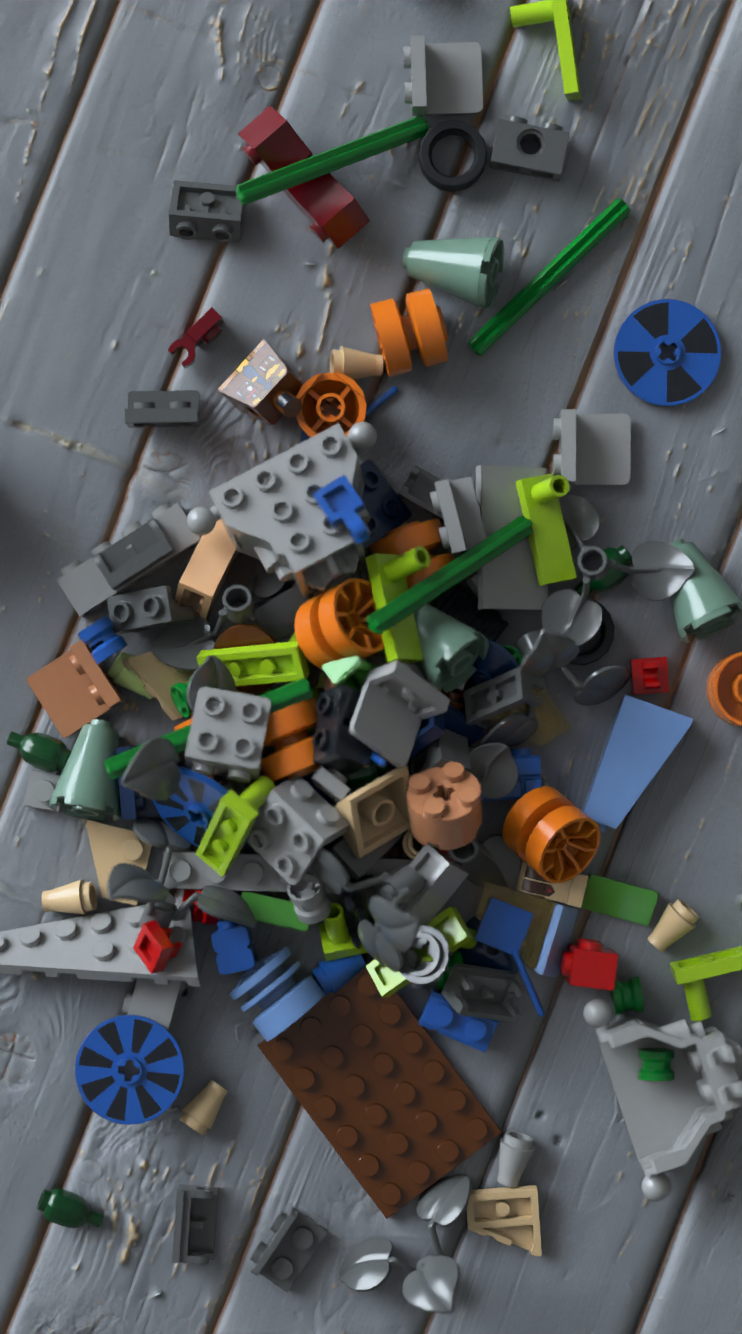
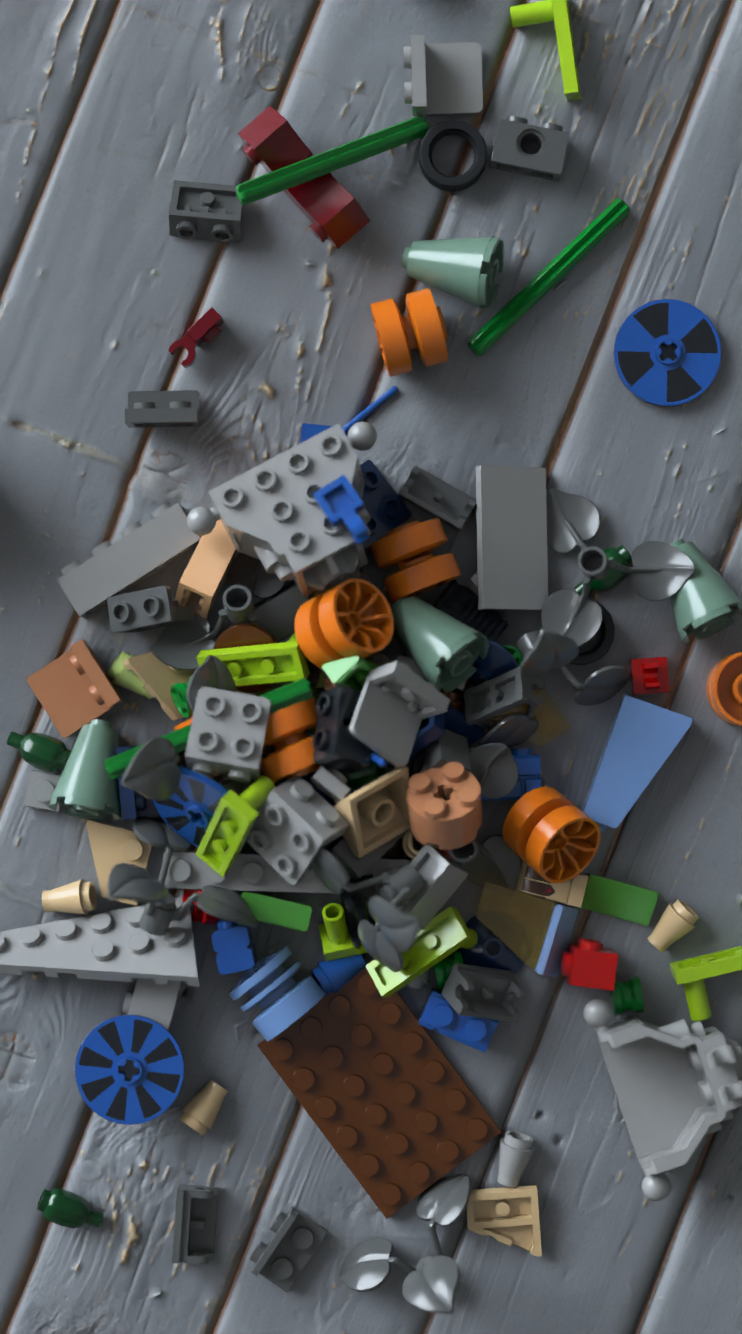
(102, 639): blue wheel -> none
(133, 554): dark grey hinge -> none
(155, 947): red tile -> none
(264, 386): torso -> none
(309, 899): light grey wheel -> none
(330, 401): orange cylinder -> none
(356, 363): tan cone -> none
(388, 581): lime piece -> none
(438, 949): gear -> none
(449, 575): green axle -> none
(460, 514): light grey bracket -> none
(505, 929): blue piece -> none
(549, 539): lime piece -> none
(593, 448): light grey bracket -> none
(656, 1064): green wheel -> none

